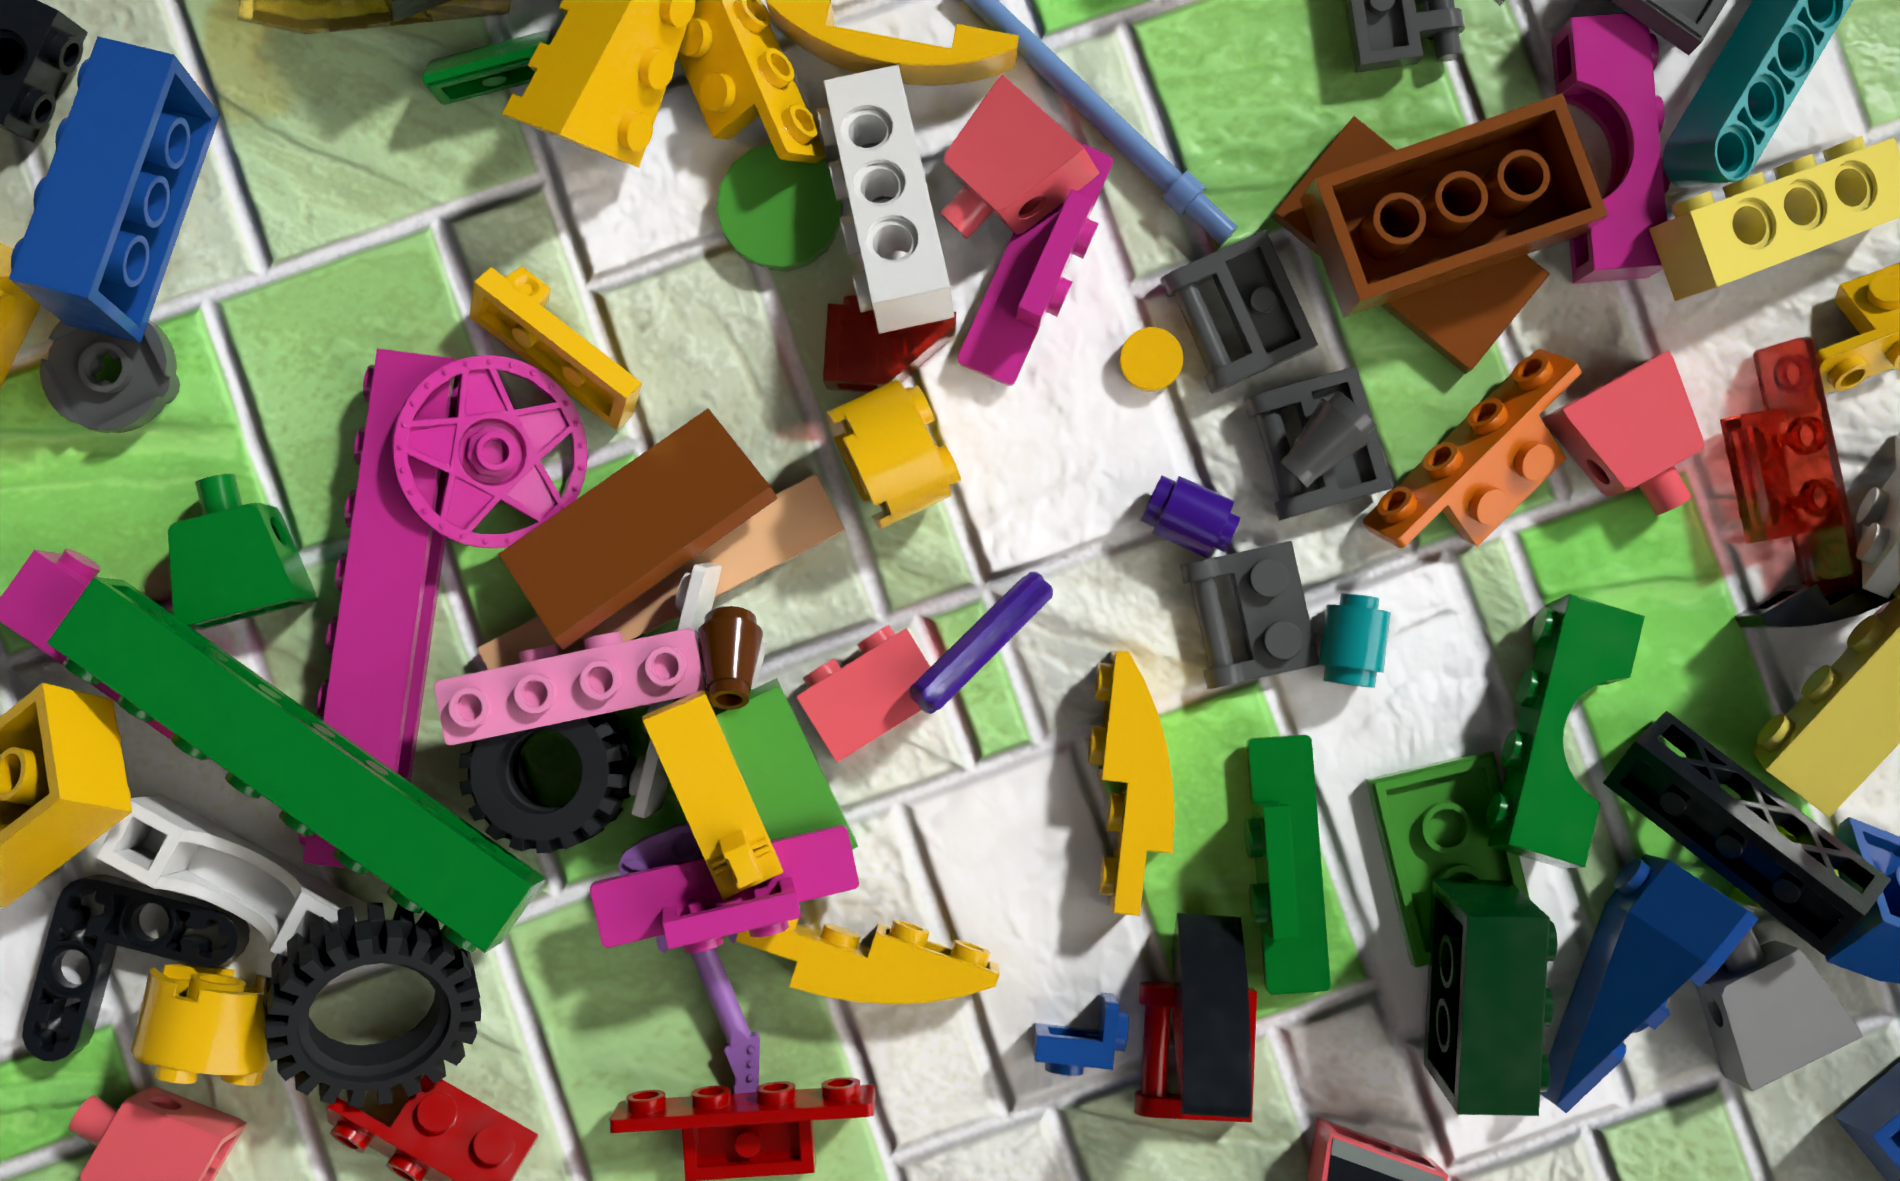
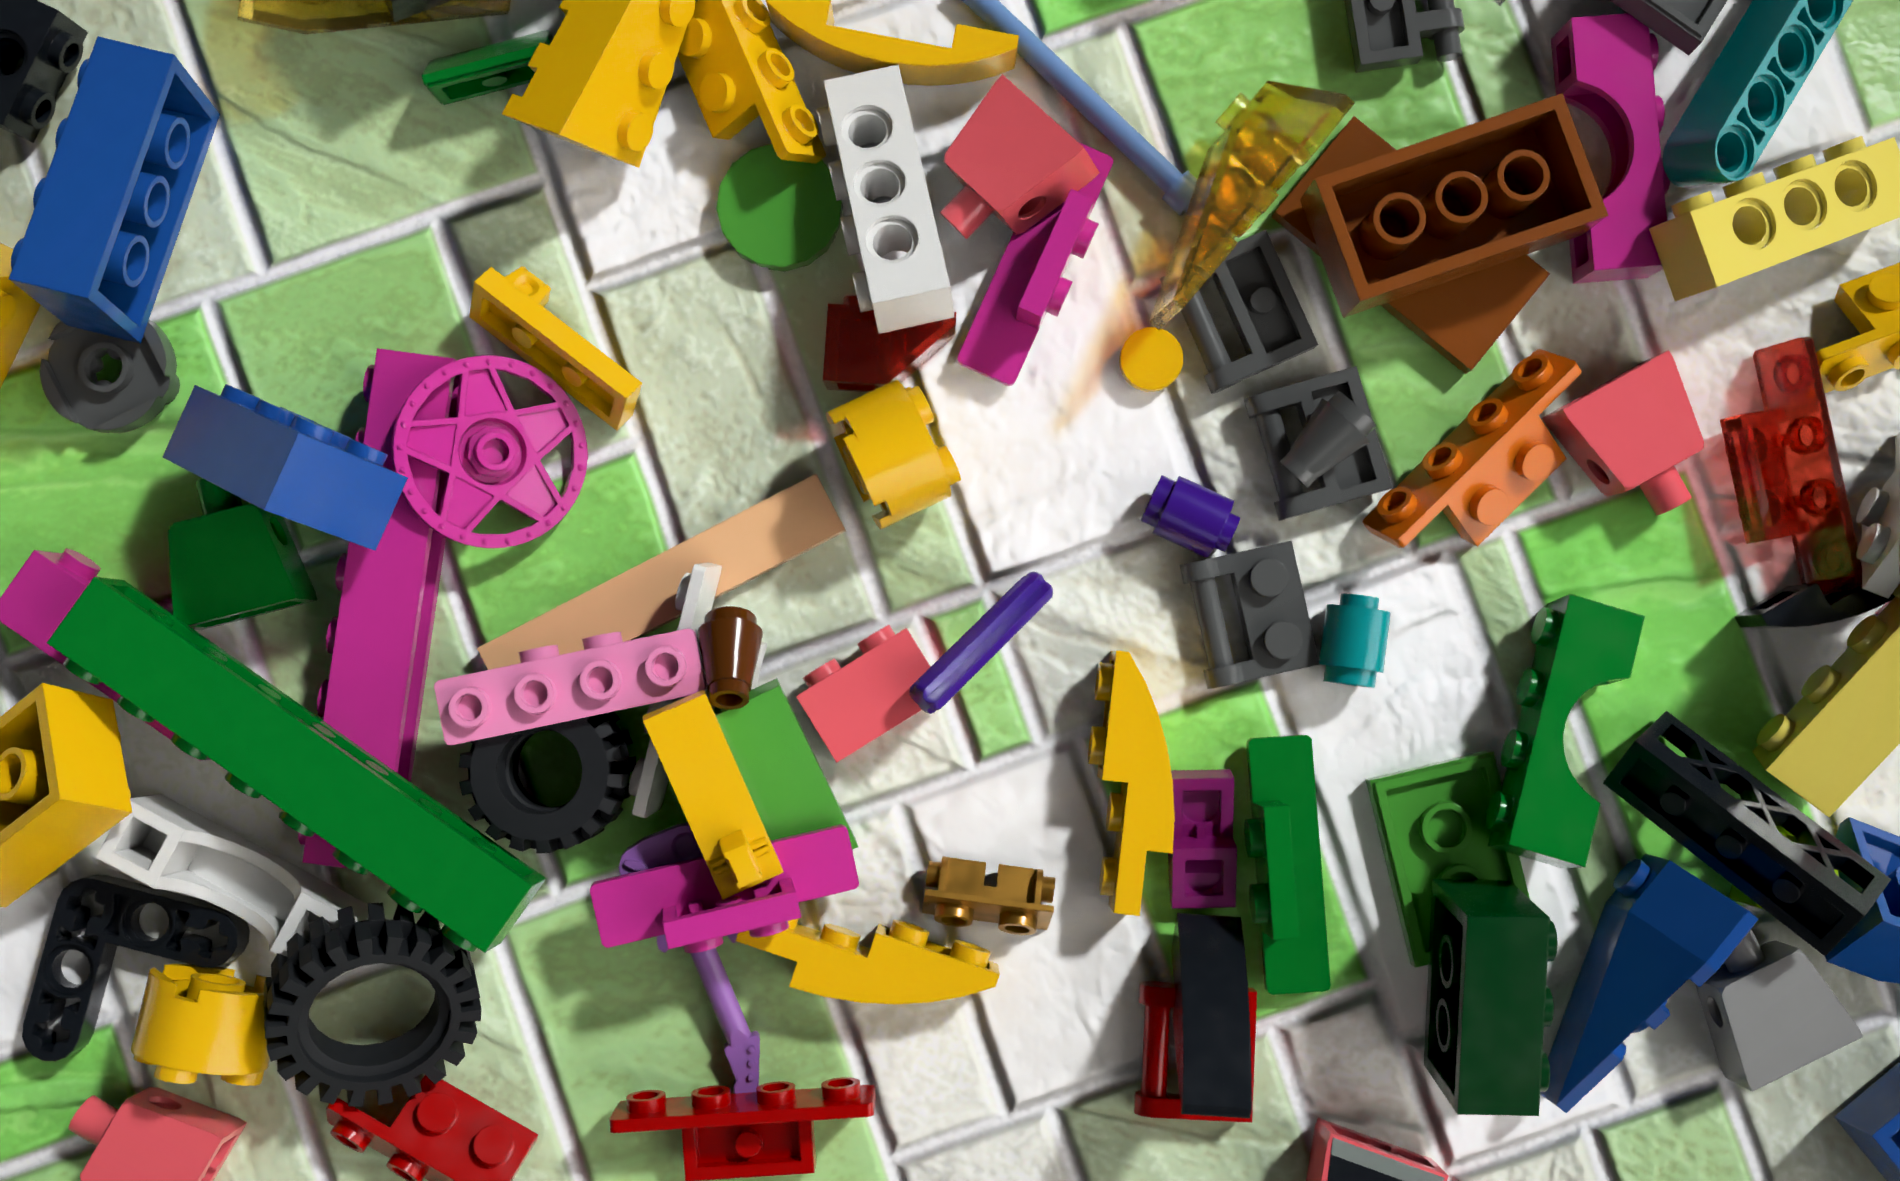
(286, 464): none -> blue brick
(636, 528): dark orange tile -> none
(965, 898): none -> pearl gold hinge
(1071, 1049): blue bracket -> none
(1203, 843): none -> magenta slope
(1240, 177): none -> clear yellow wedge

